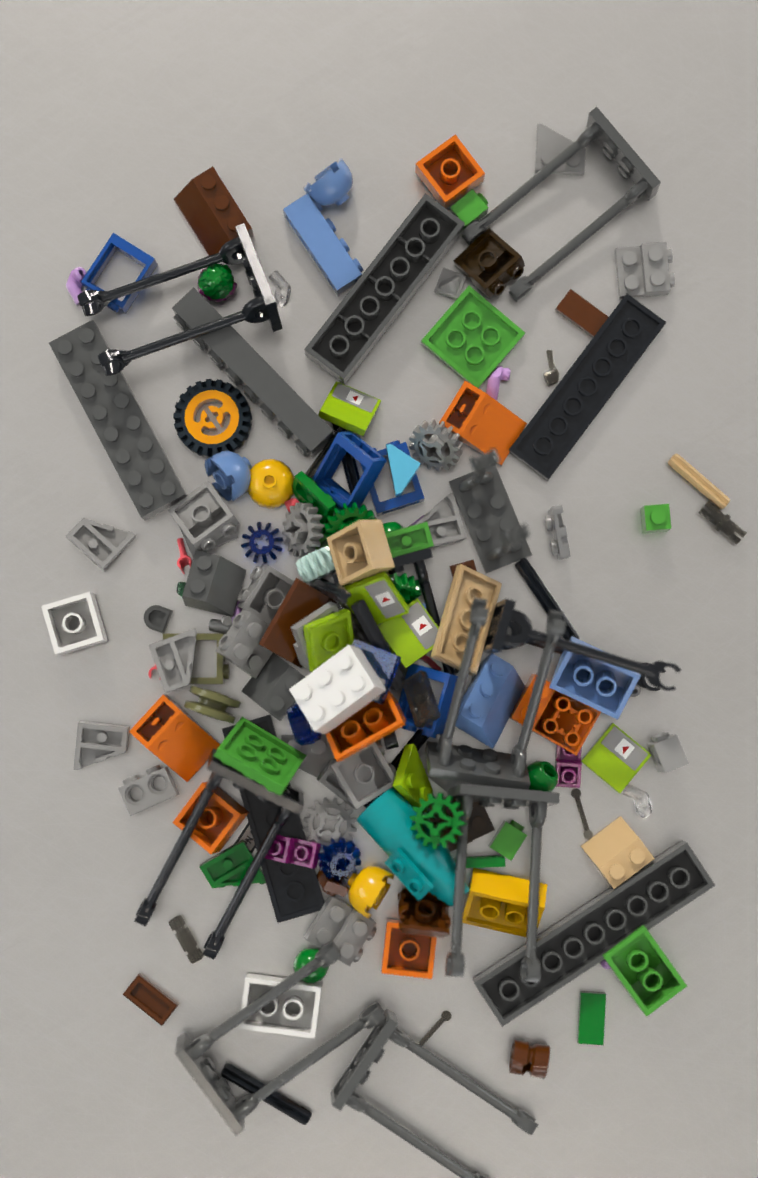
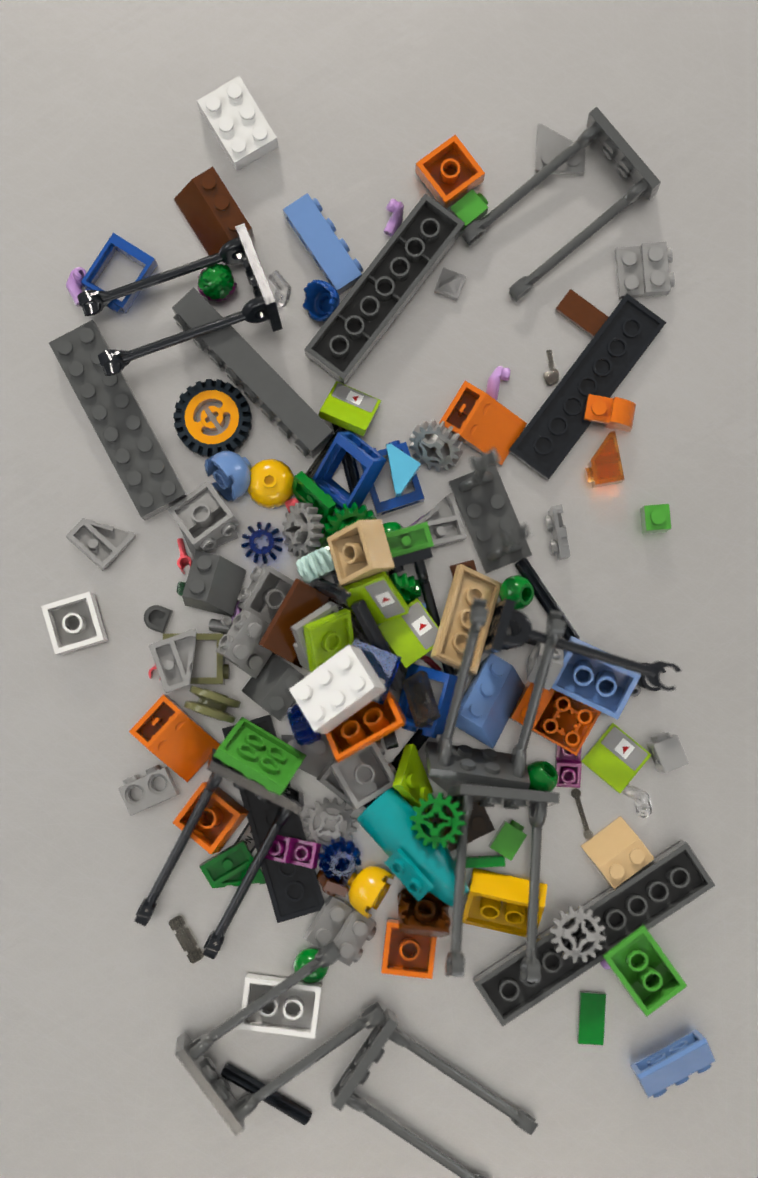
(98, 742): light grey wing -> none
(150, 999): reddish brown tile -> none
(237, 123): none -> white brick
(320, 300): none -> blue hair
(331, 184): medium blue cylinder -> none
(396, 217): none -> lavender arm
(445, 1016): clear smoke hinge -> none
(473, 337): bright green plate -> none
(490, 263): dark brown plate -> none
(517, 589): none -> green piece
(529, 1059): reddish brown wheel -> none
(554, 669): none -> light grey brick
(576, 945): none -> light grey gear
(605, 465): none -> clear orange slope
(614, 412): none -> orange brick
(673, 1064): none -> medium blue slope
(698, 481): tan axle -> none
(722, 522): clear smoke pin -> none

